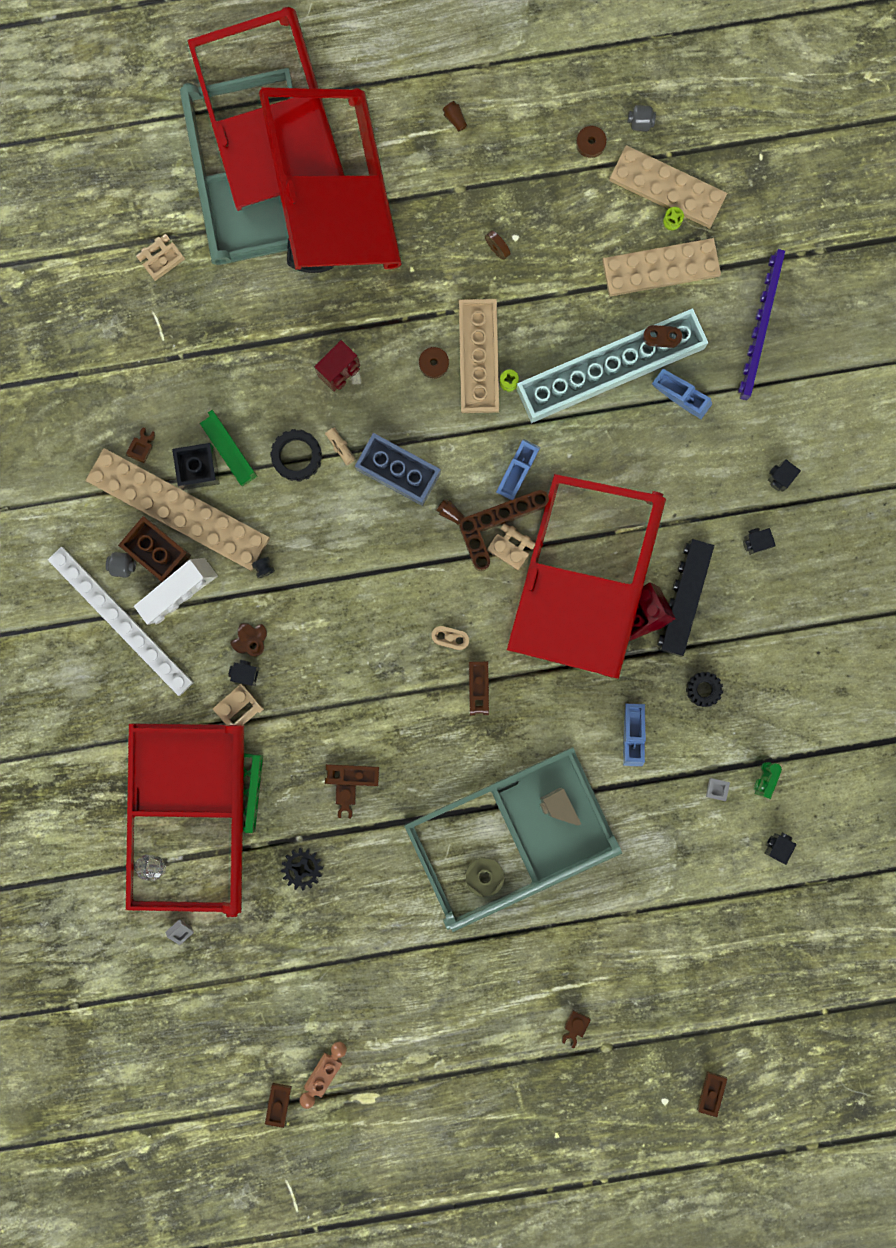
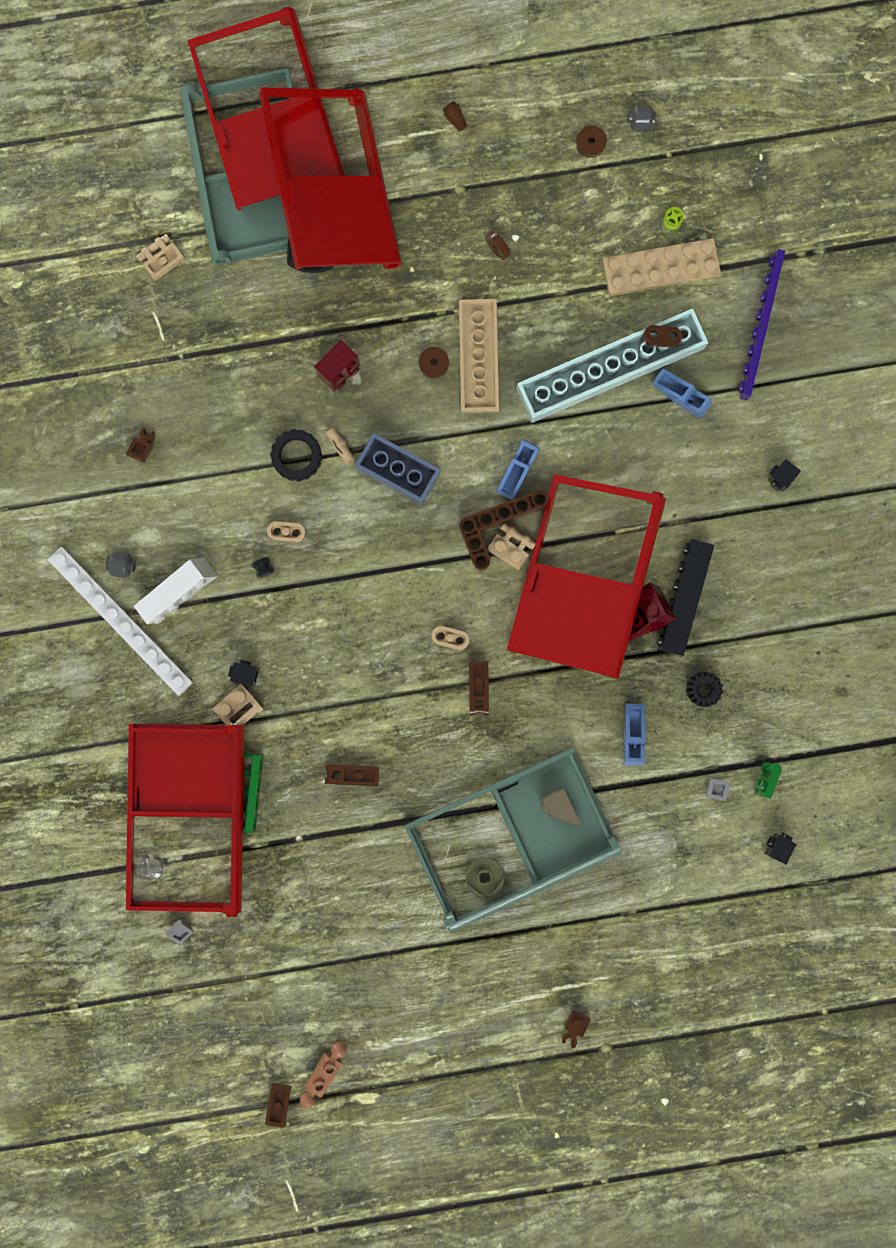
(154, 549): reddish brown brick -> none
(177, 509): tan plate -> none
(195, 466): black brick -> none
(228, 449): green fence -> none
(248, 637): reddish brown plate -> none
(287, 530): none -> tan plate
(293, 866): black gear -> none
(345, 797): reddish brown plate -> none
(450, 511): reddish brown cone -> none
(509, 385): lime wheel -> none
(667, 186): tan plate -> none
(712, 1094): reddish brown plate -> none
(758, 540): black brick -> none

